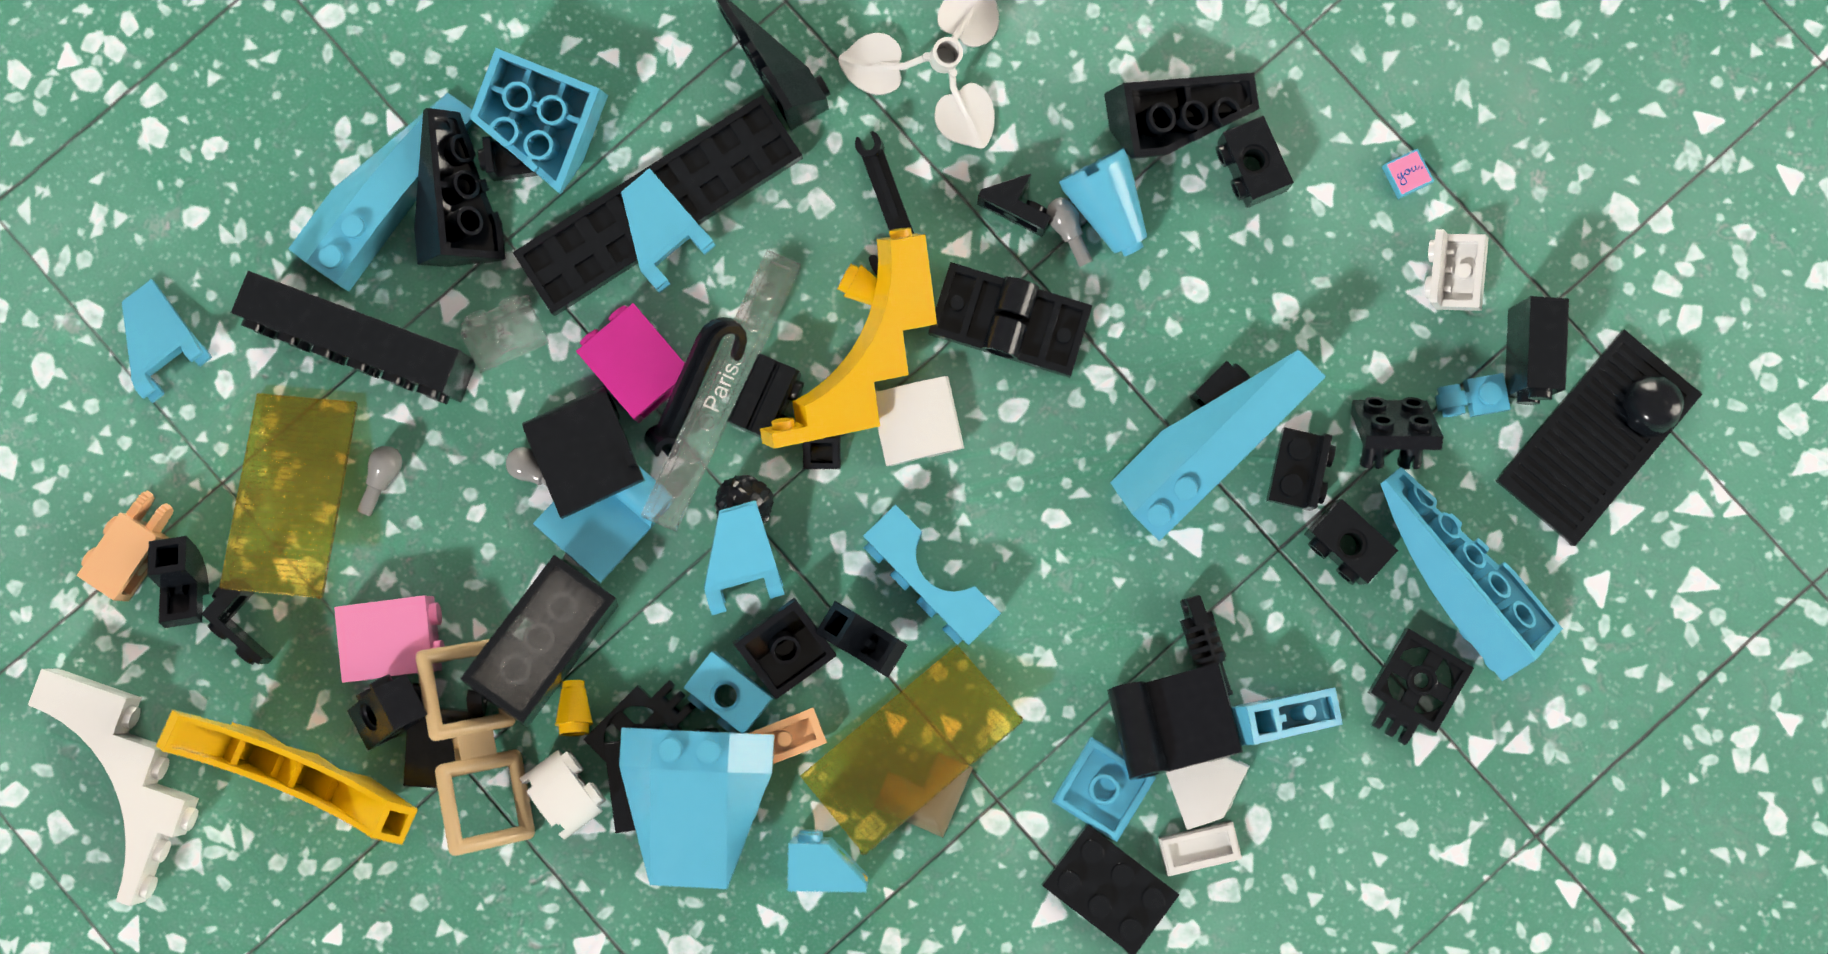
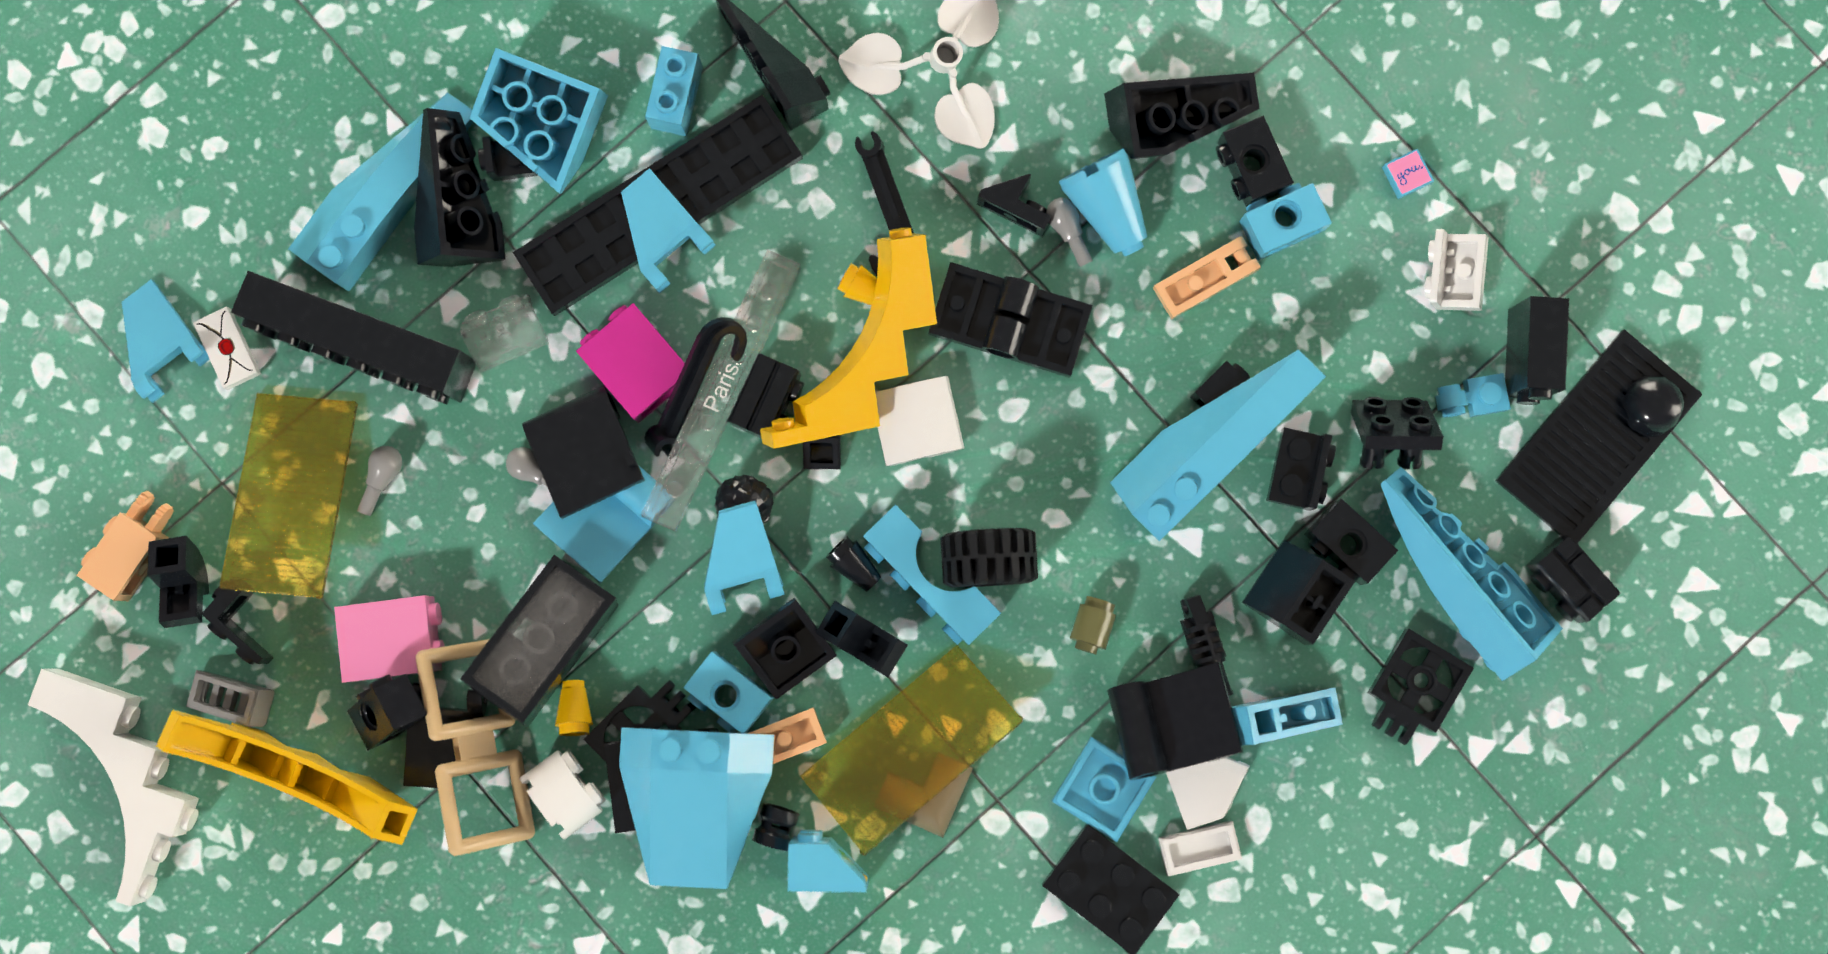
(227, 348): none -> white tile
(252, 707): none -> light grey slope
(674, 91): none -> medium azure brick
(773, 835): none -> black wheel
(853, 563): none -> black cone
(989, 557): none -> black tyre
(1093, 625): none -> olive brick
(1205, 278): none -> light nougat plate
(1270, 237): none -> medium azure brick
(1298, 592): none -> black slope
(1572, 580): none -> black brick

